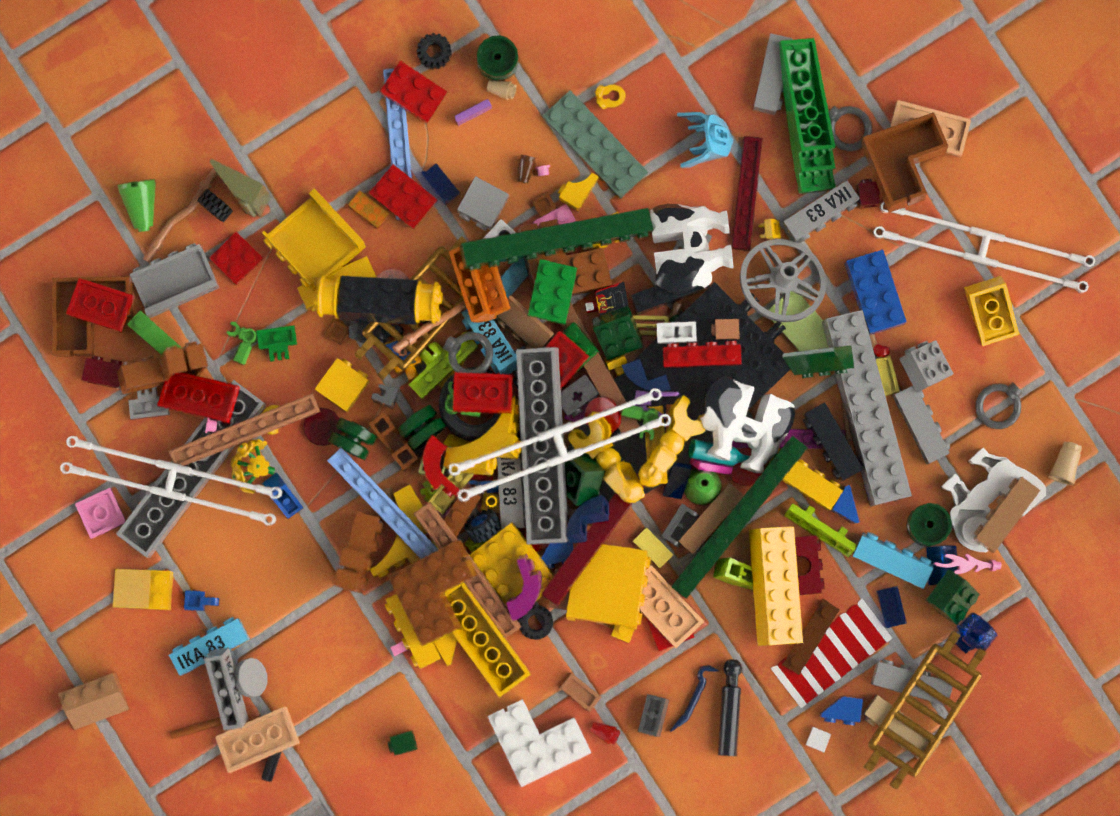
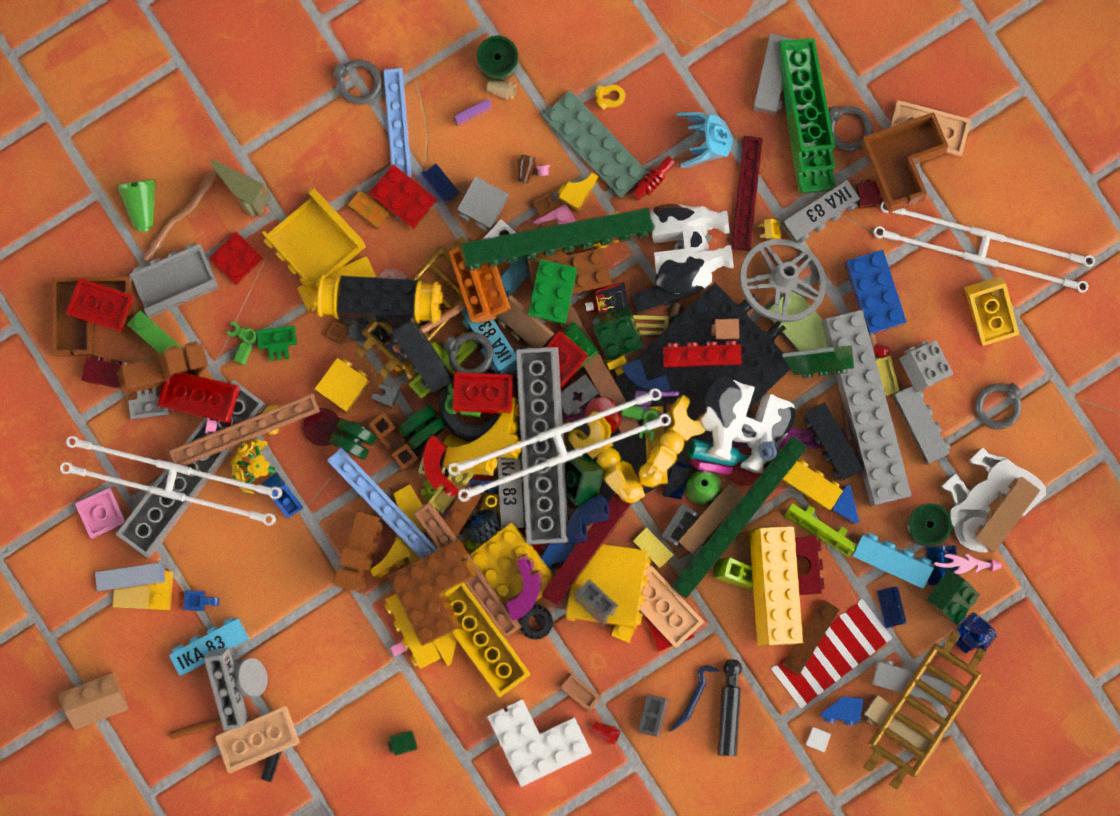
(130, 576): none -> tile
(215, 205): black tyre -> none
(341, 72): none -> dark grey piece
(413, 92): red plate -> none
(421, 353): none -> black brick
(434, 62): black tyre -> none
(595, 602): none -> dark grey hinge
(653, 178): none -> red hinge
(676, 332): white brick -> none
(767, 450): none -> sand blue plate
(1066, 464): tan plant -> none

